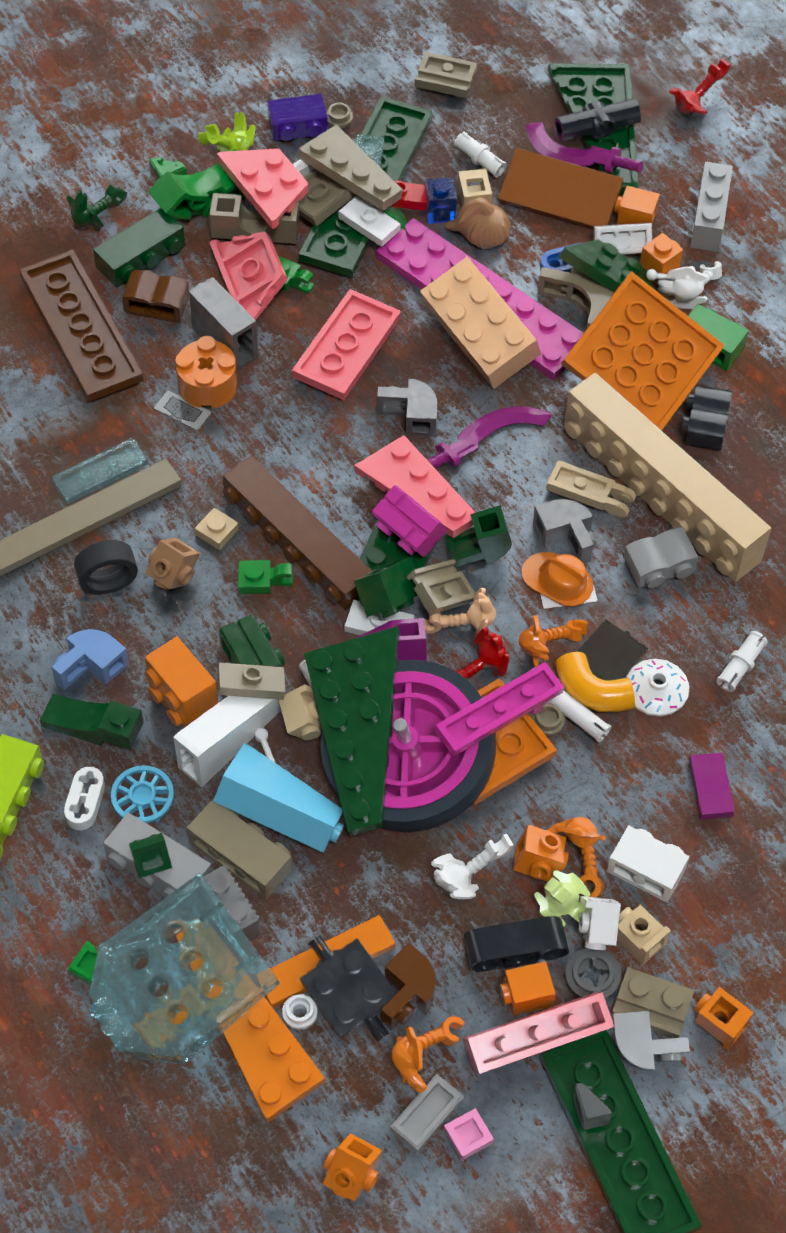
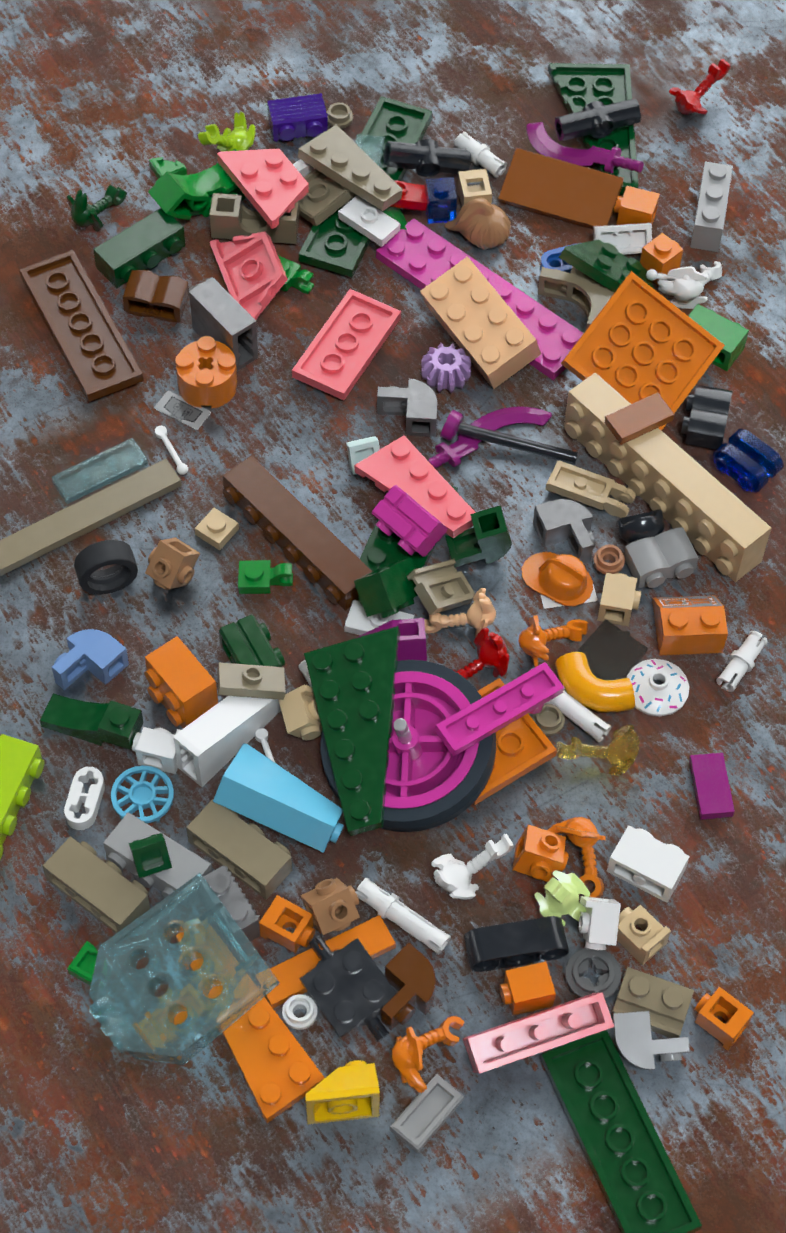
(96, 885): none -> dark tan brick
(156, 749): none -> white brick
(161, 433): none -> white hinge
(283, 915): none -> orange brick
(331, 905): none -> medium nougat brick
(345, 1095): none -> yellow slope
(352, 1168): orange brick -> none
(361, 449): none -> light aqua tile
(410, 921): none -> white pin
(426, 157): none -> black piece
(446, 74): dark tan plate -> none
(446, 367): none -> lavender gear
(451, 425): none -> magenta tile
(468, 1134): bright pink plate -> none
(517, 443): none -> black bar
(589, 1108): dark grey slope -> none
(612, 553): none -> nougat plate
(618, 599): none -> tan brick
(620, 752): none -> clear yellow piece
(639, 418): none -> tile
(641, 526): none -> black hair
(690, 625): none -> orange slope
(748, 460): none -> clear blue brick

